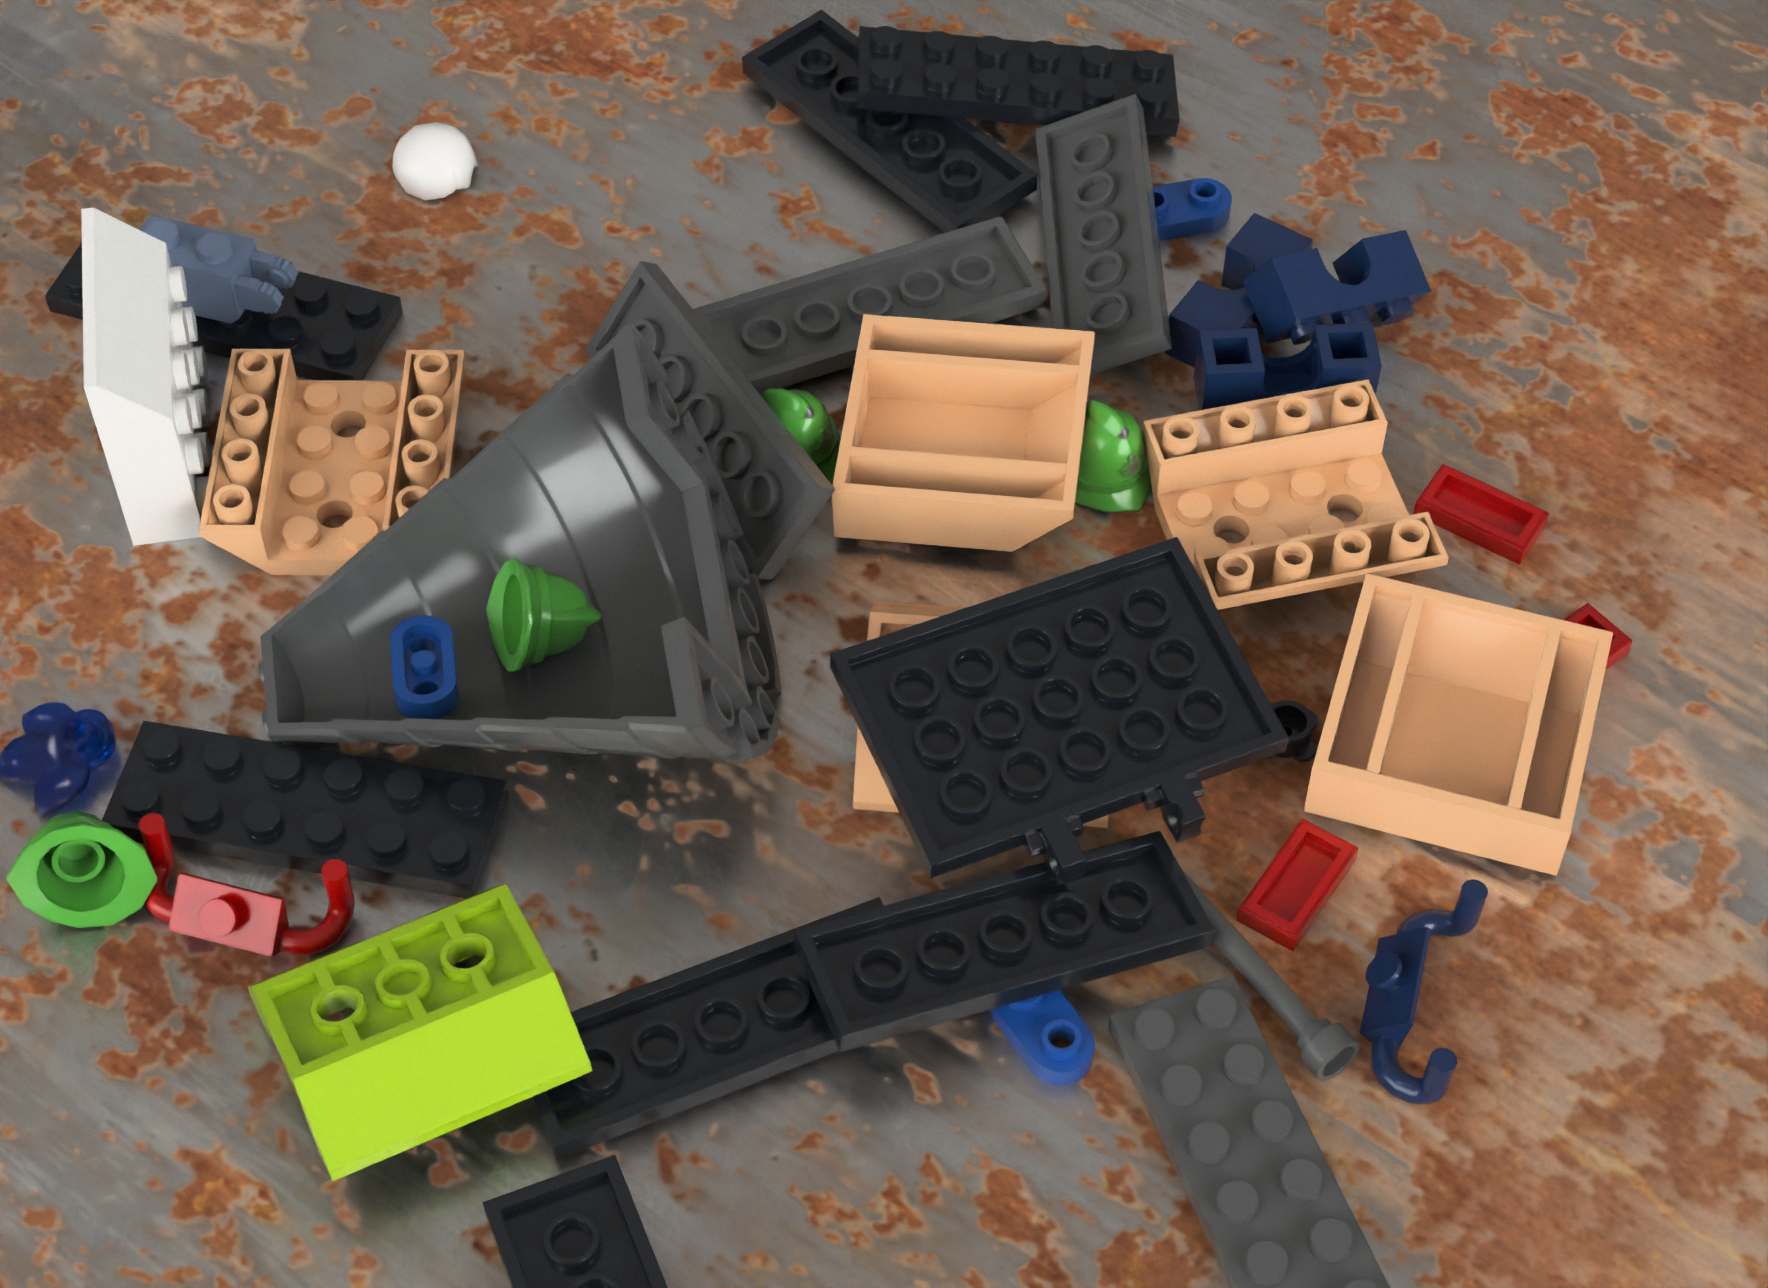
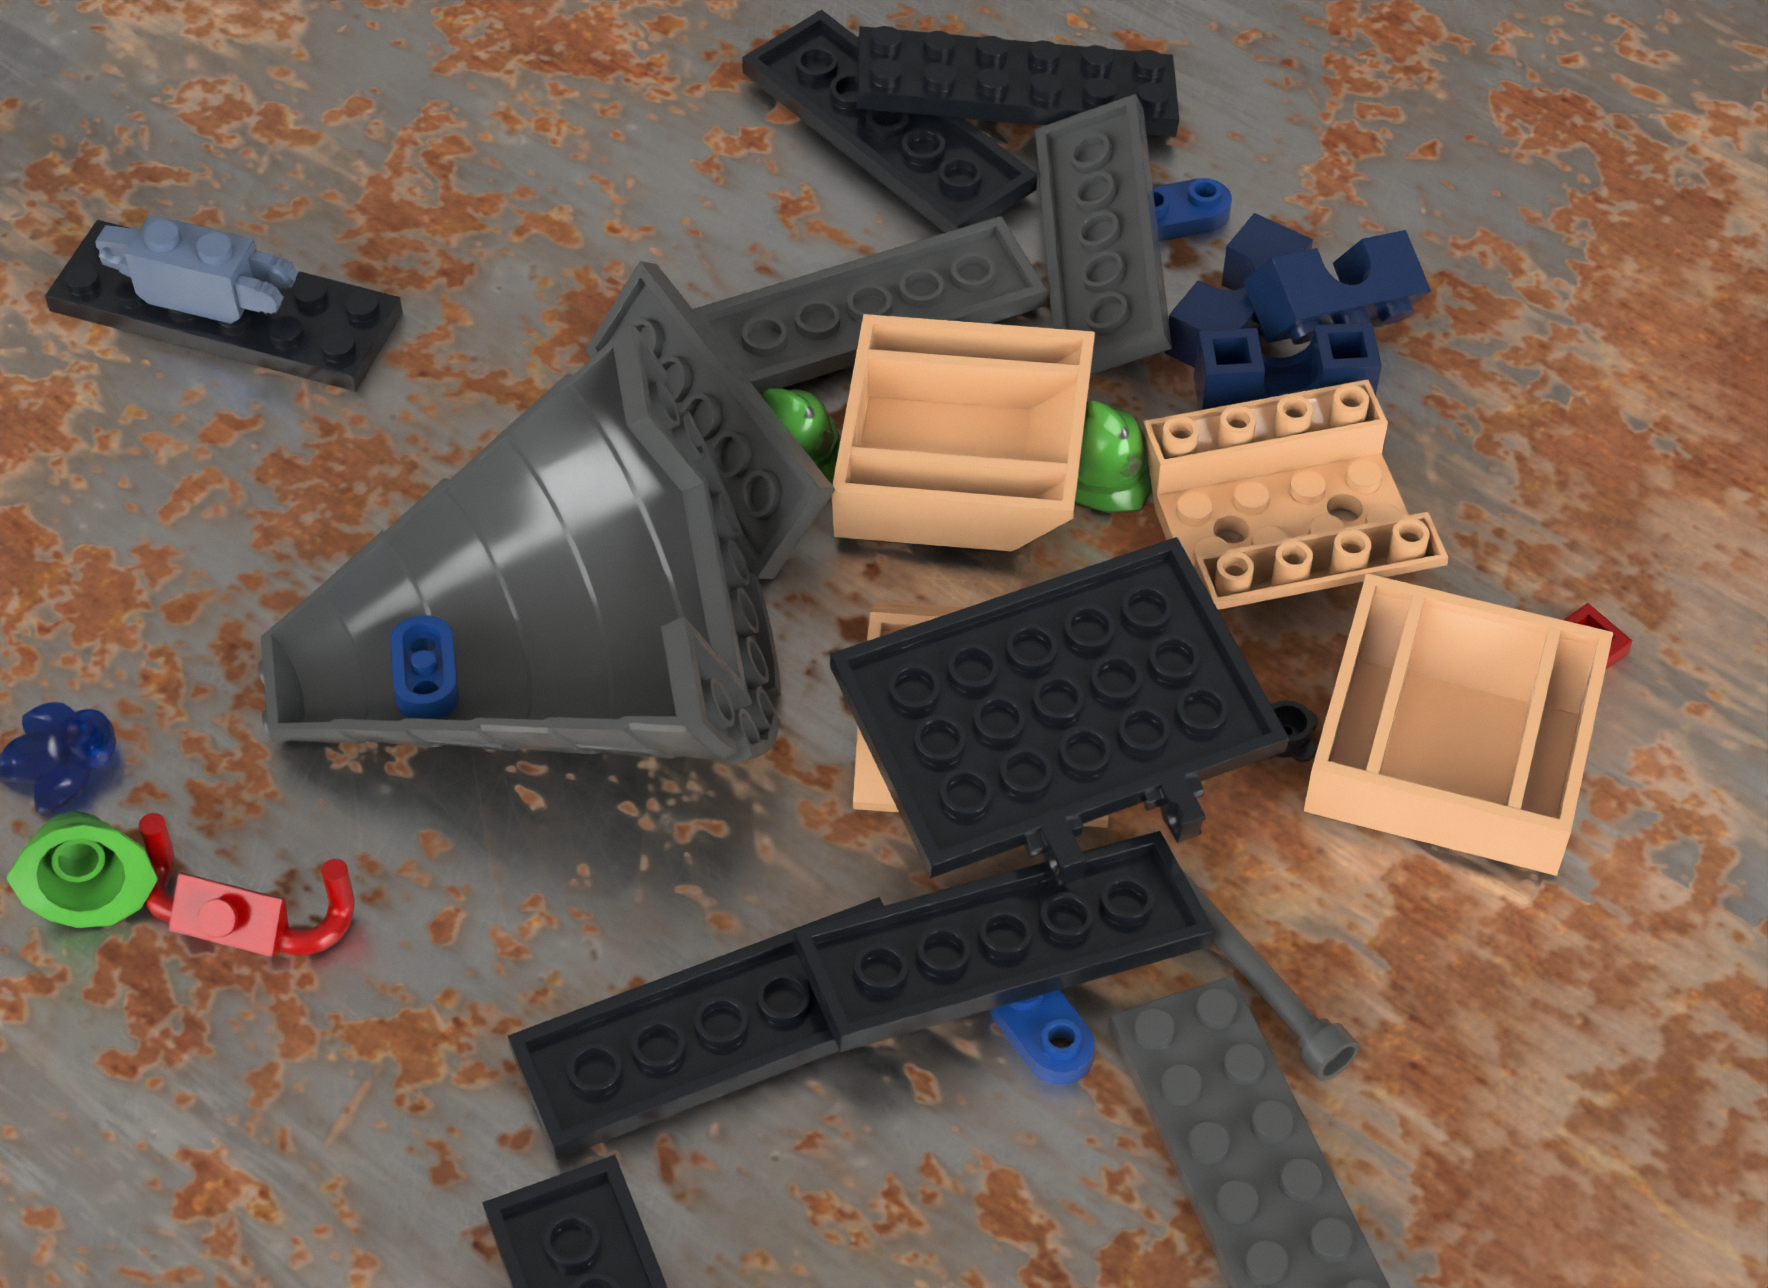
(144, 378): white slope -> none
(287, 471): light nougat slope -> none
(310, 807): black plate -> none
(425, 1037): lime slope -> none
(433, 161): white hair -> none
(536, 614): bright green piece -> none
(1297, 884): red tile -> none
(1394, 992): dark blue piece -> none
(1482, 513): red tile -> none

